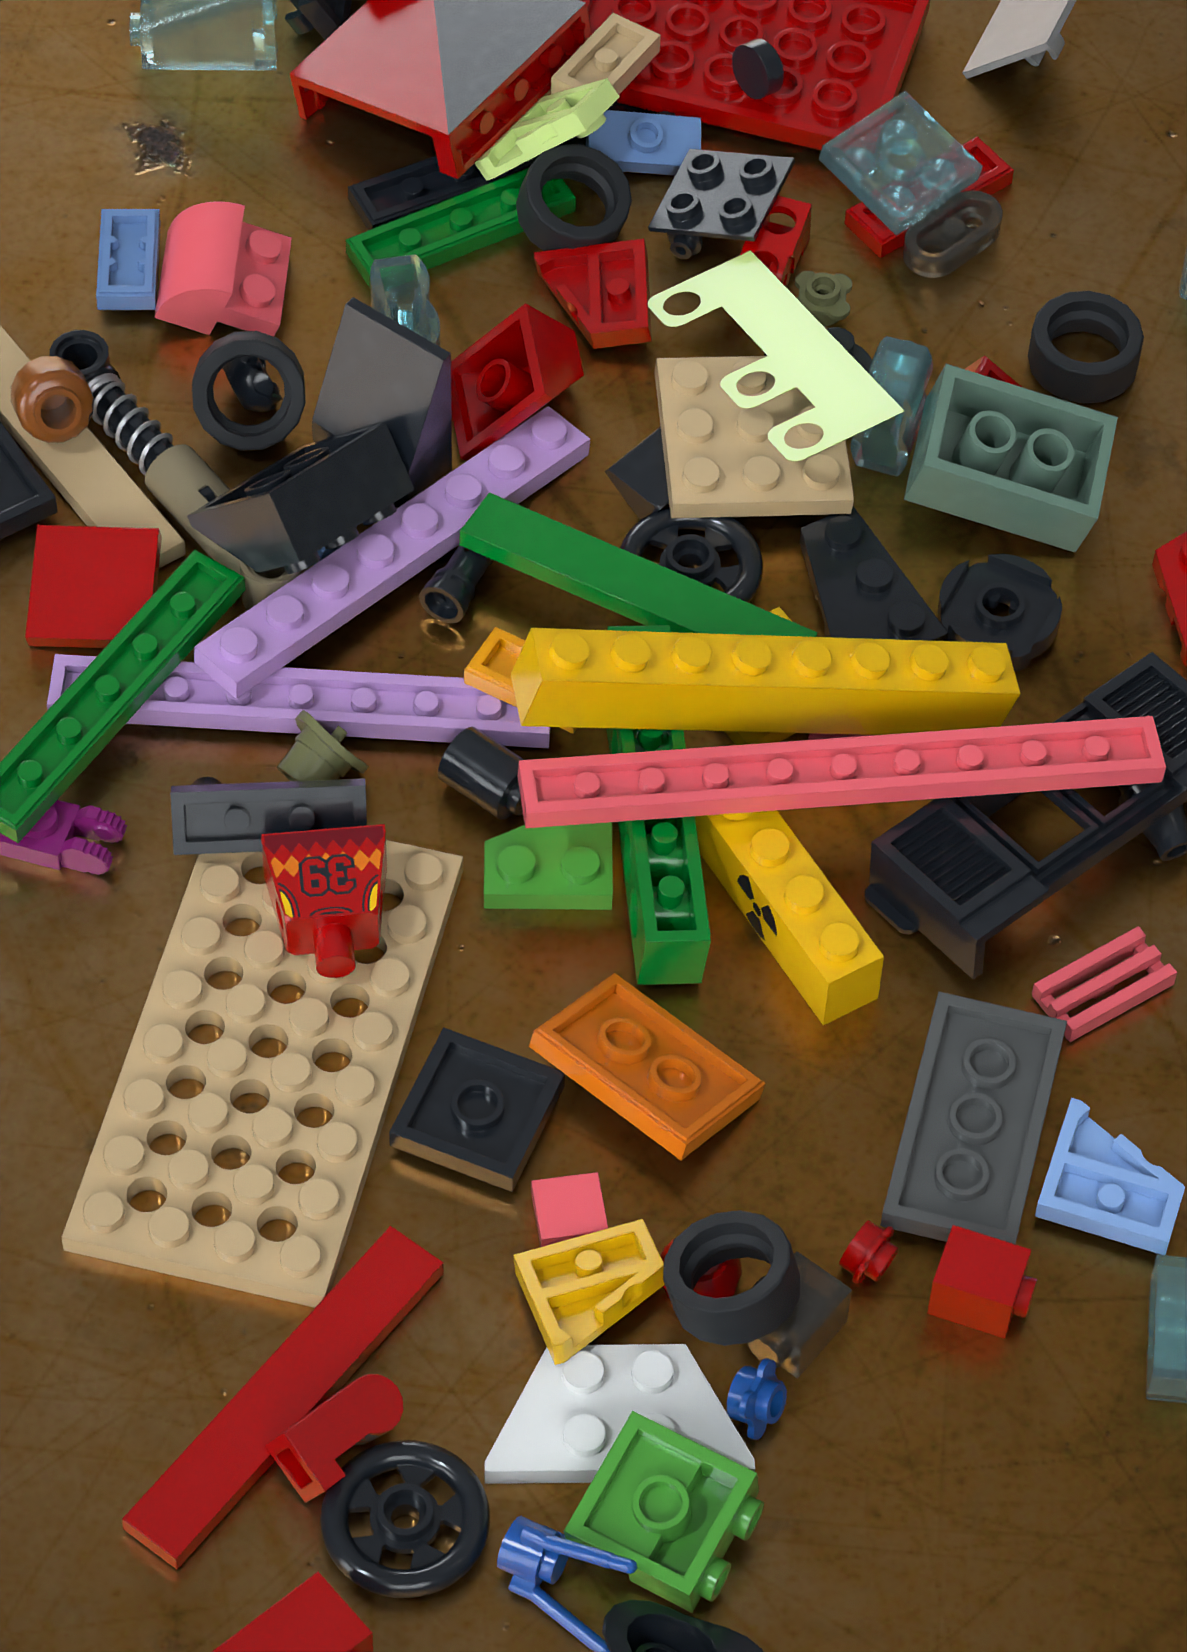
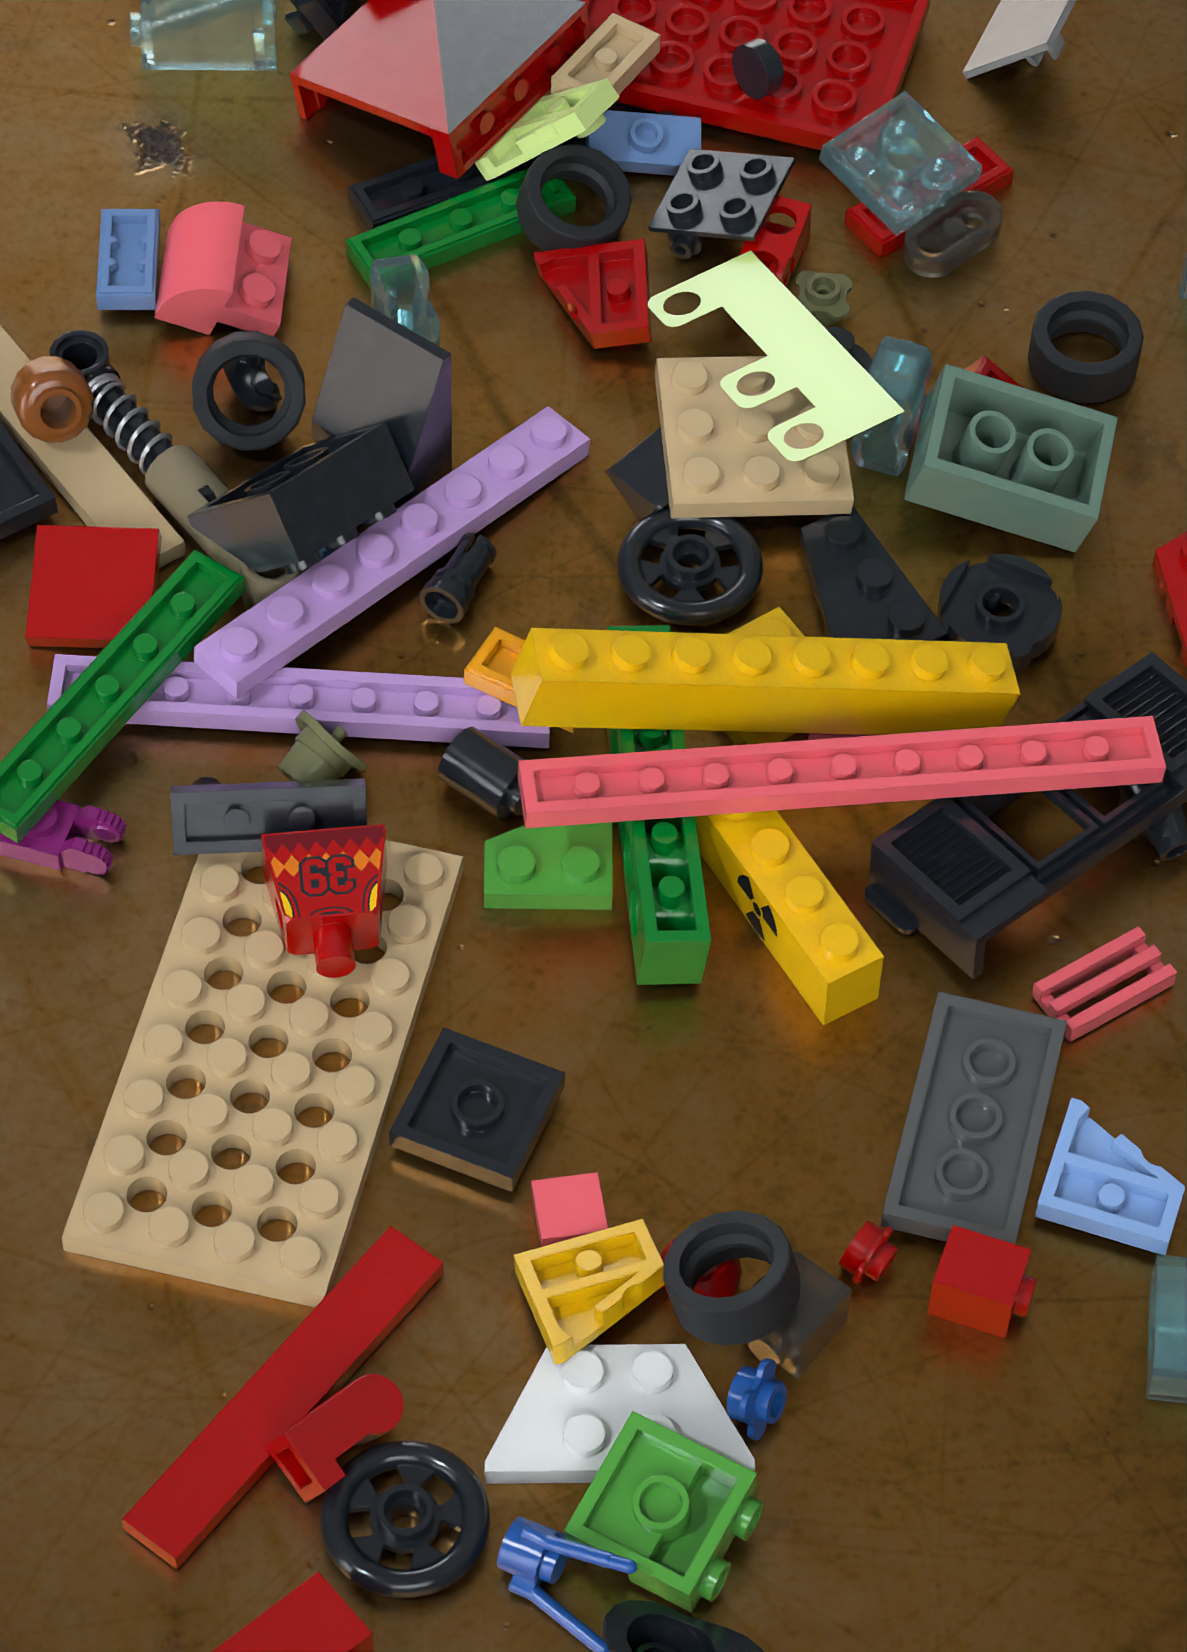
(510, 377): red slope -> none
(611, 575): green tile -> none
(647, 1065): orange tile -> none

